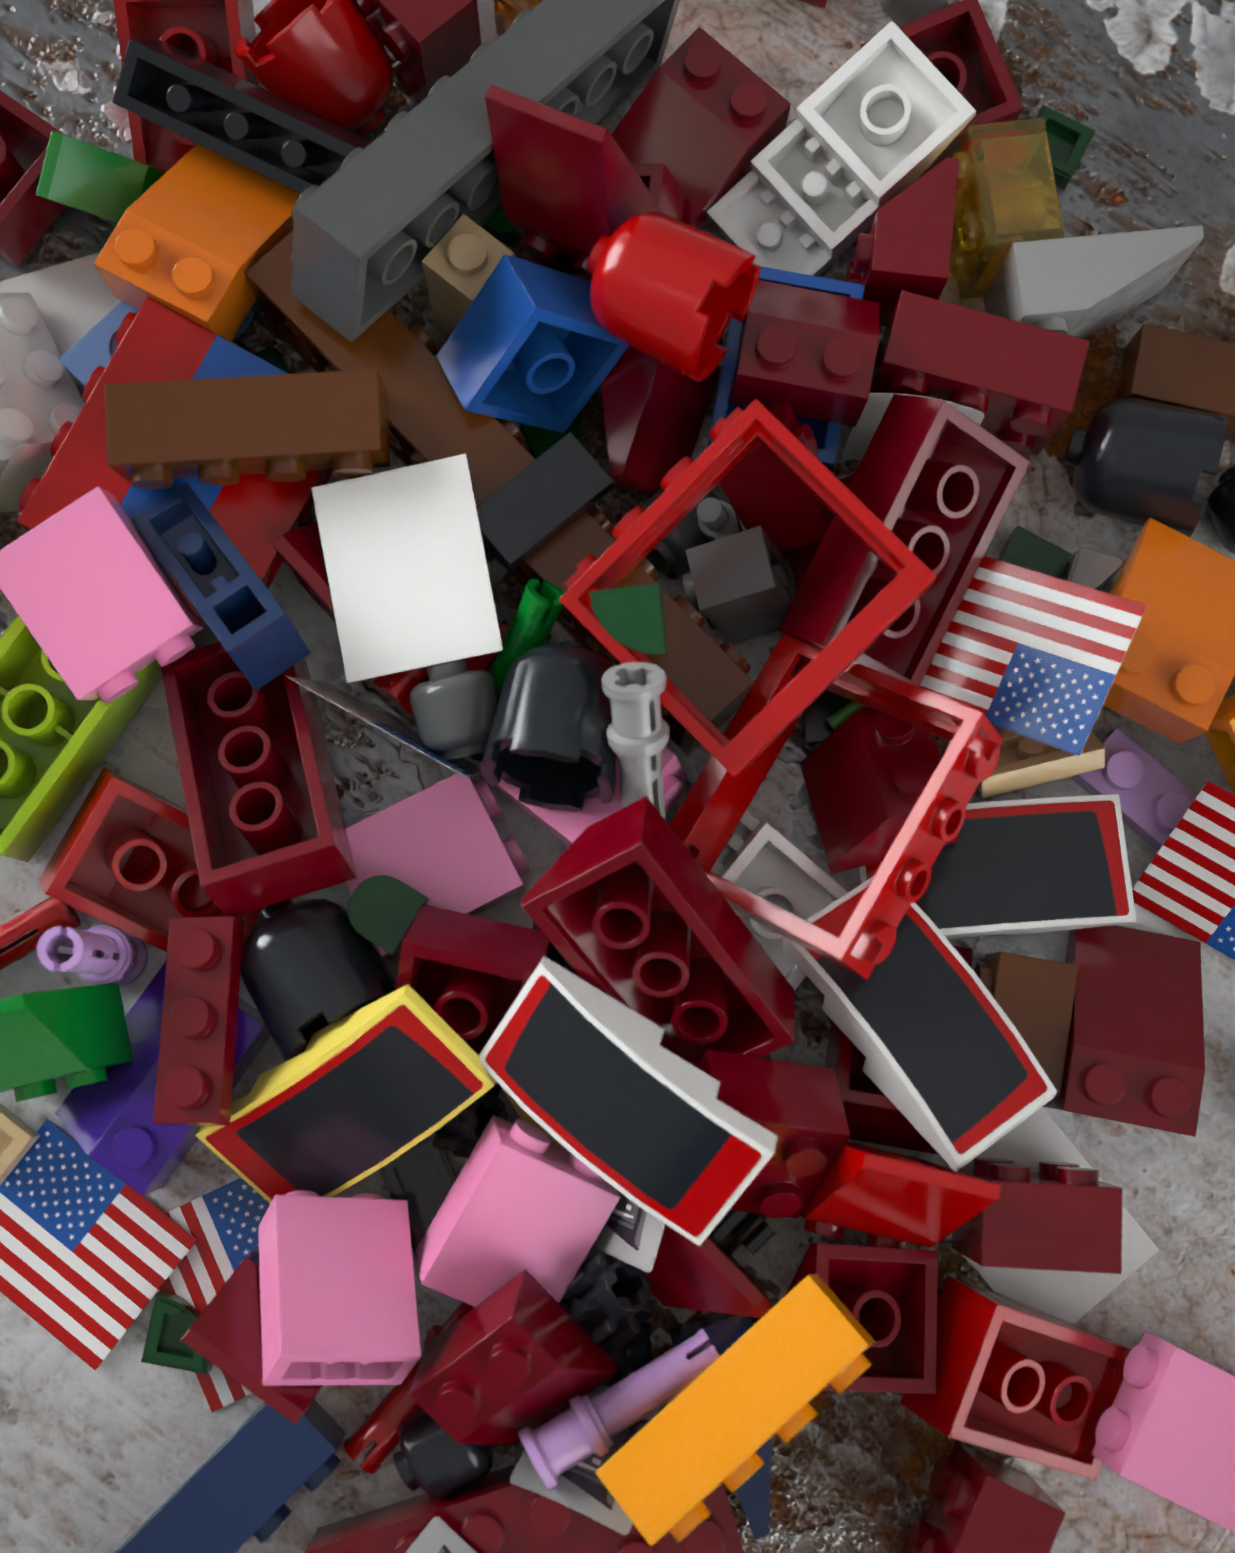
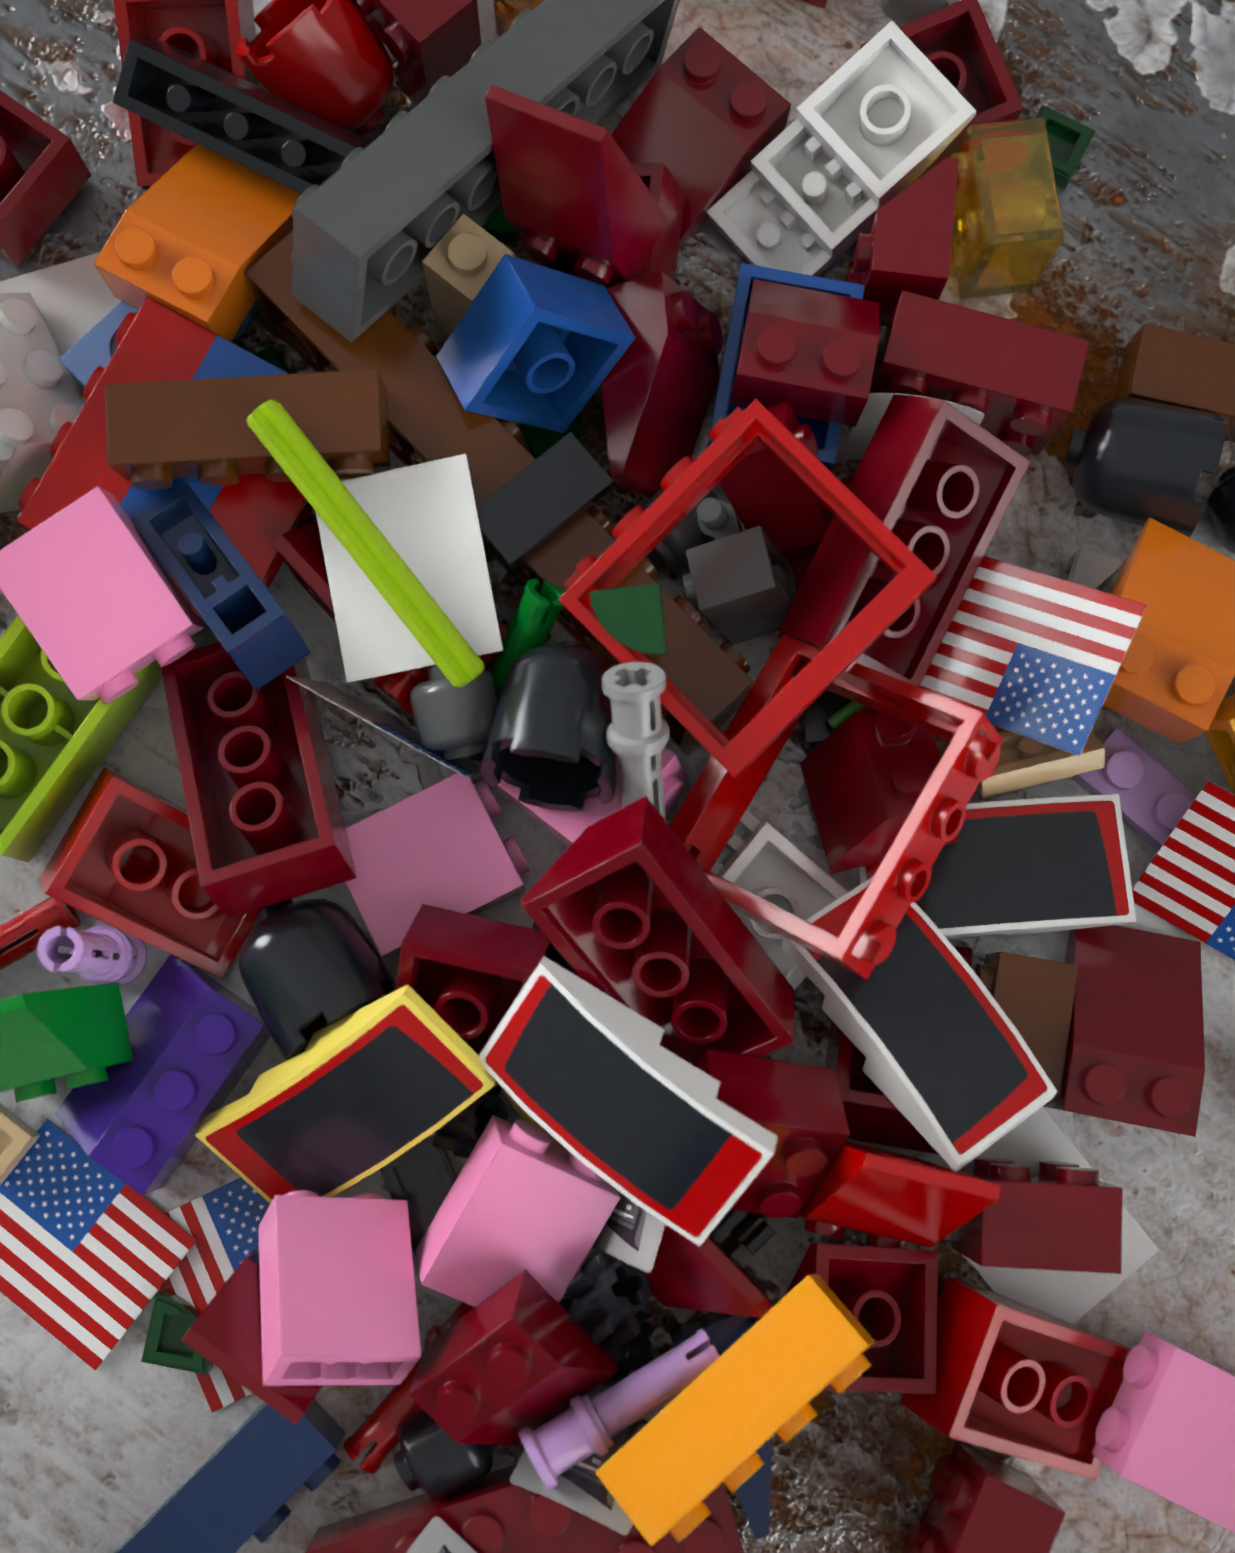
(92, 177): green slope -> none
(199, 1022): dark red plate -> none
(365, 543): none -> lime axle
(384, 910): dark green tile -> none
(670, 290): red cylinder -> none
(1034, 553): dark green tile -> none
(1087, 280): light grey slope -> none

